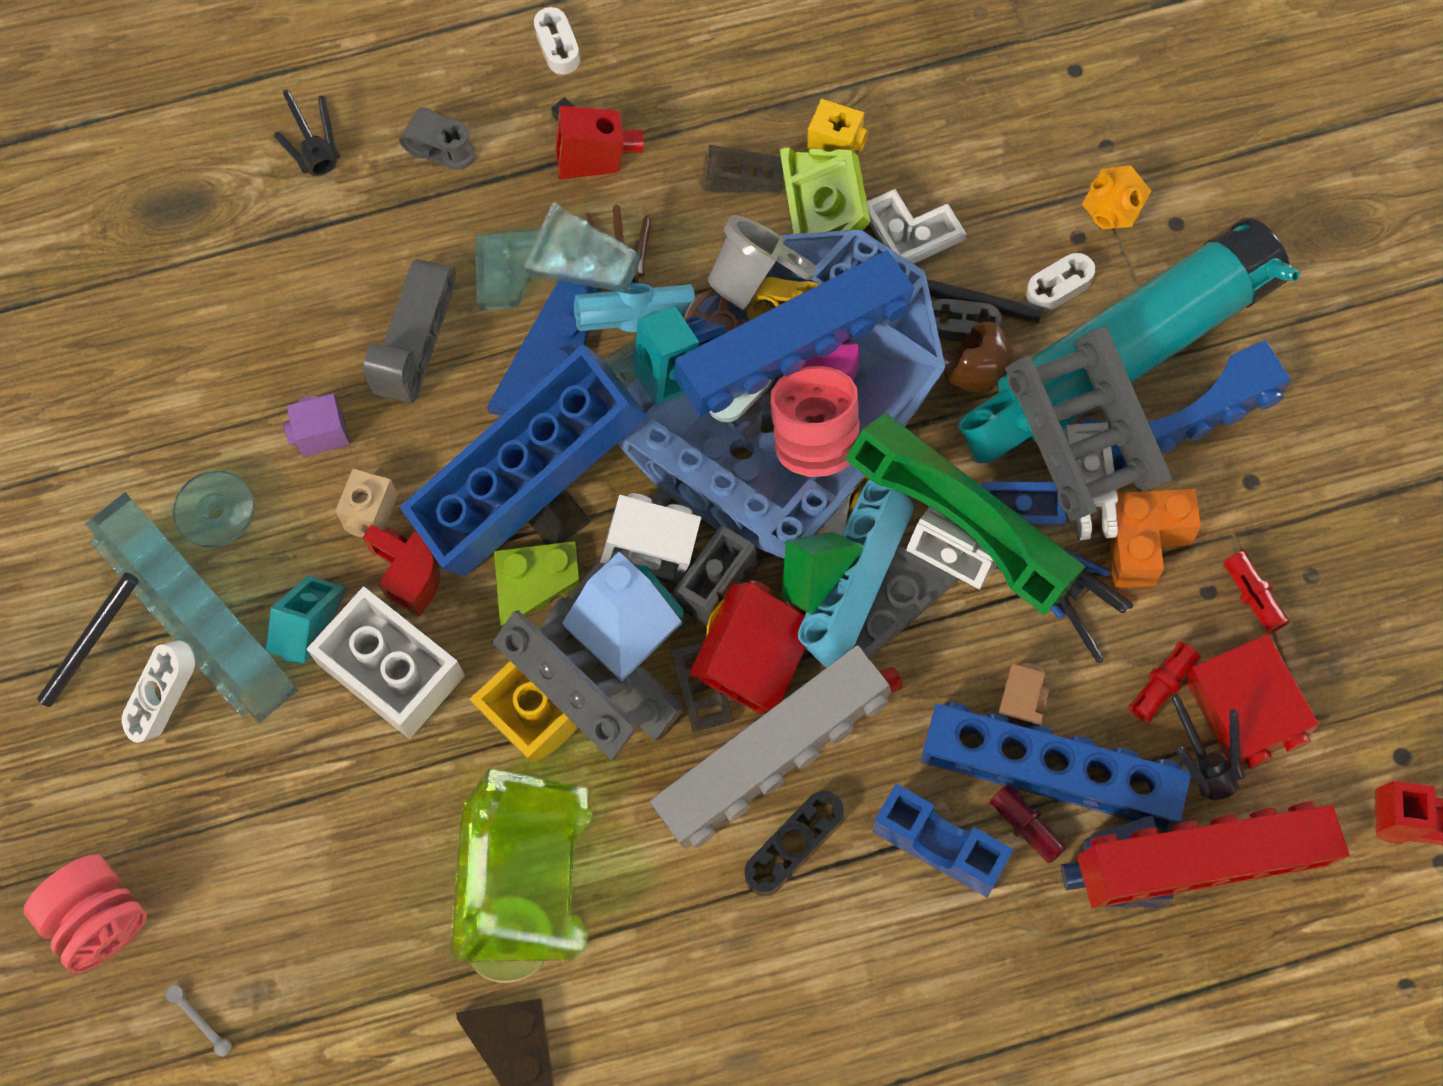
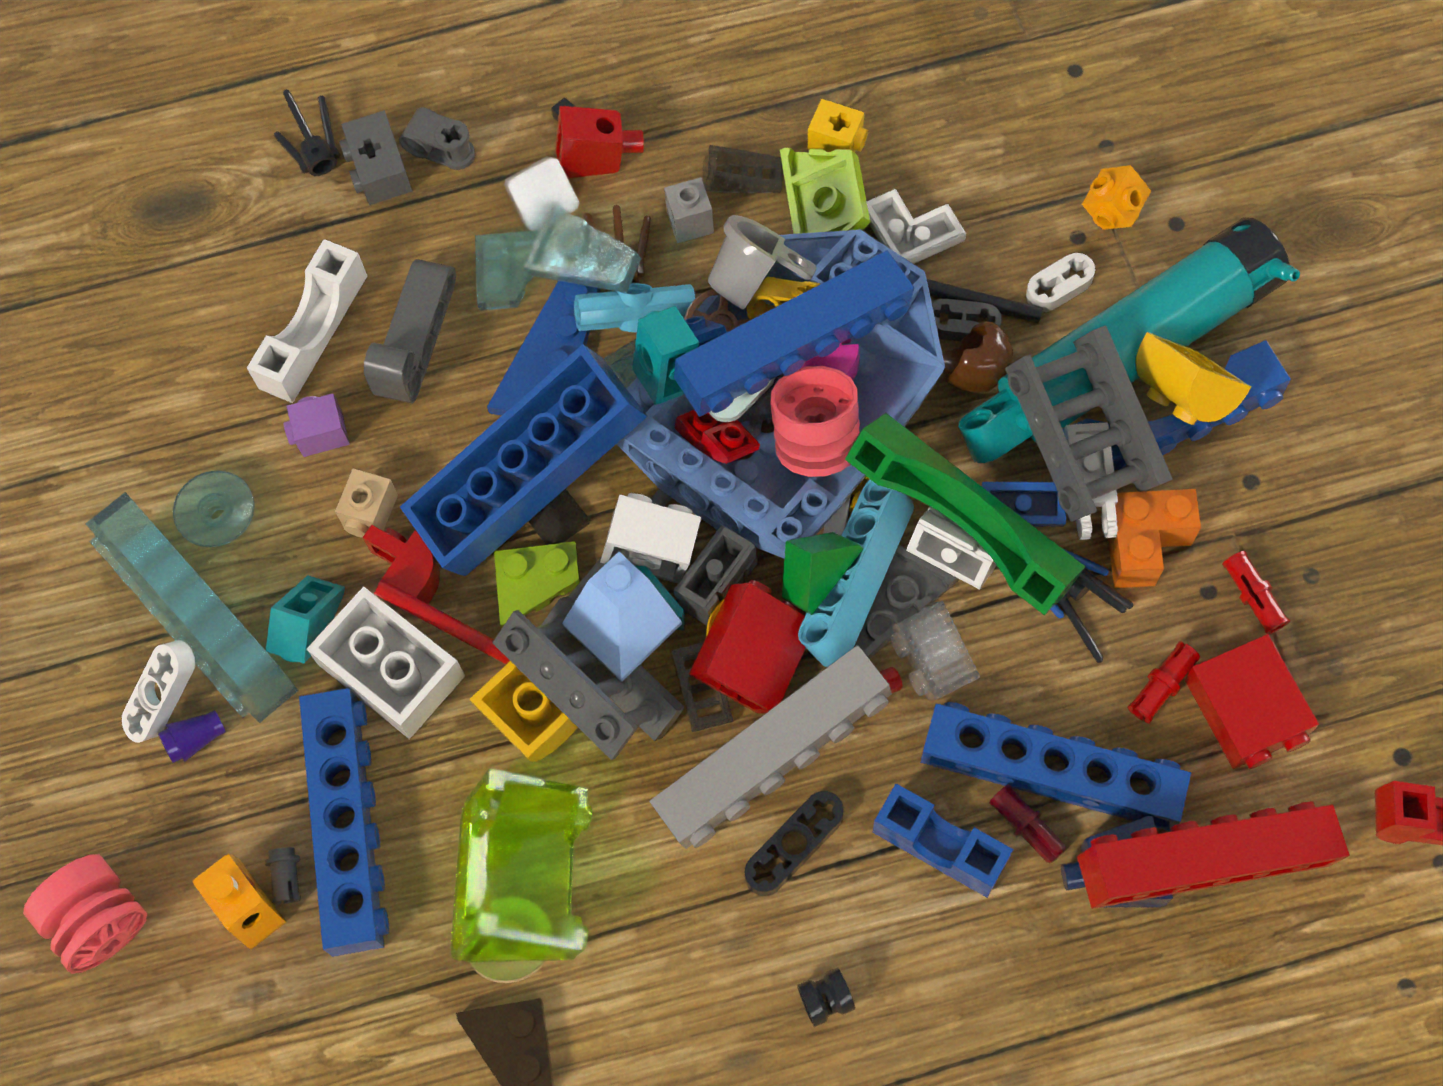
(88, 639): black bar -> none
(176, 995): light grey hinge -> none
(189, 736): none -> dark purple cone
(235, 897): none -> light orange torso
(283, 875): none -> dark grey pin
(320, 718): none -> blue brick
(330, 287): none -> white arch
(376, 158): none -> dark grey brick
(439, 620): none -> red bar
(537, 188): none -> clear piece
(563, 38): white beam -> none
(689, 210): none -> light grey brick
(715, 438): none -> red slope
(835, 992): none -> black wheel
(933, 651): none -> clear brick
(1024, 695): medium nougat brick -> none
(1189, 380): none -> yellow brick
(1215, 775): black plant -> none

